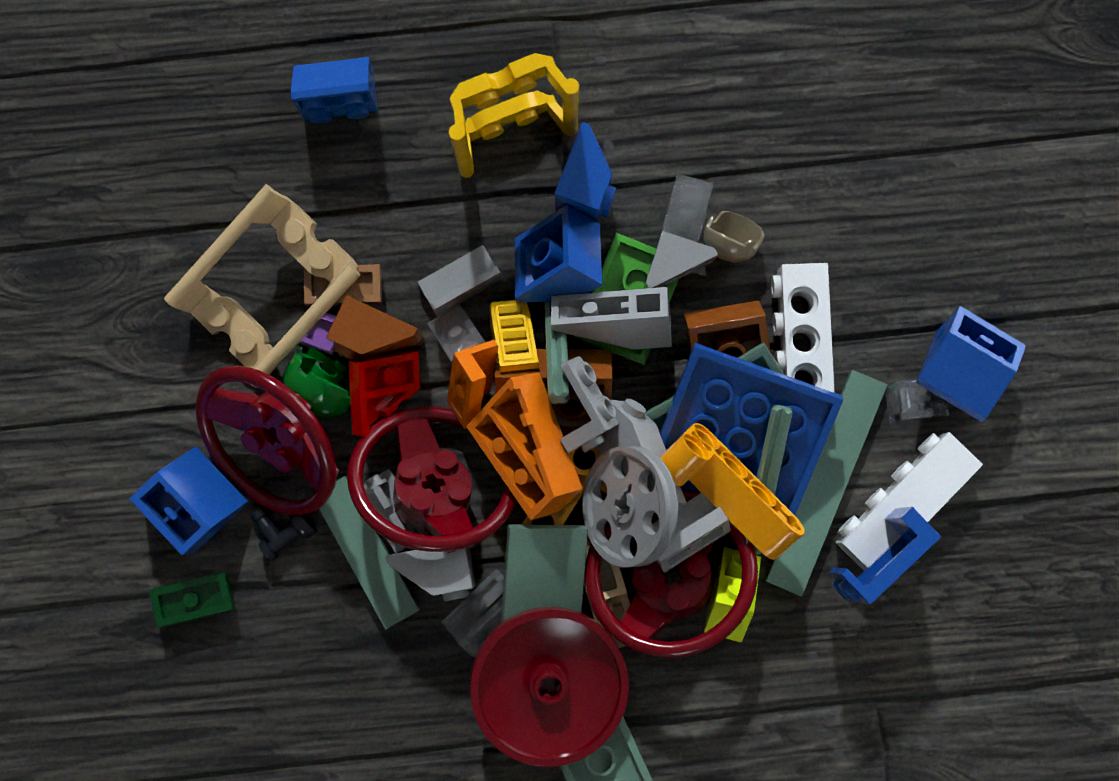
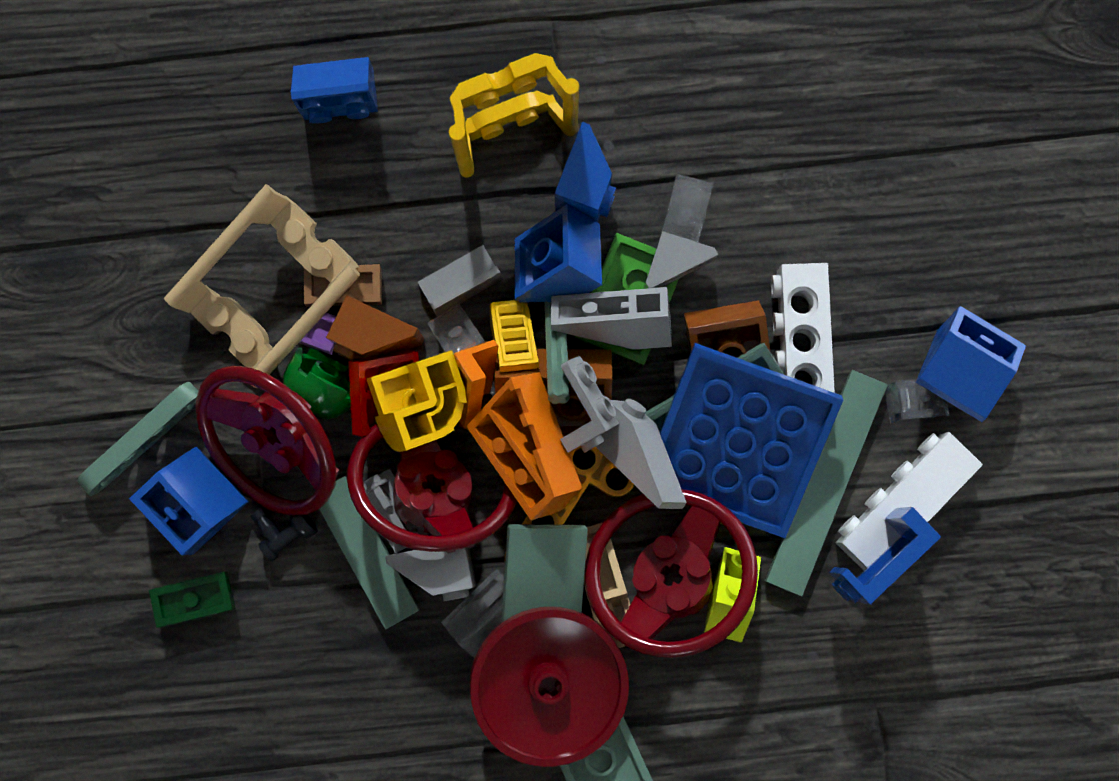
(138, 439): none -> sand green beam
(418, 401): none -> yellow brick
(630, 506): light grey wedge -> none
(696, 528): light grey panel -> none
(733, 236): dark tan hair -> none
(733, 488): light orange beam -> none
(774, 448): sand green axle -> none

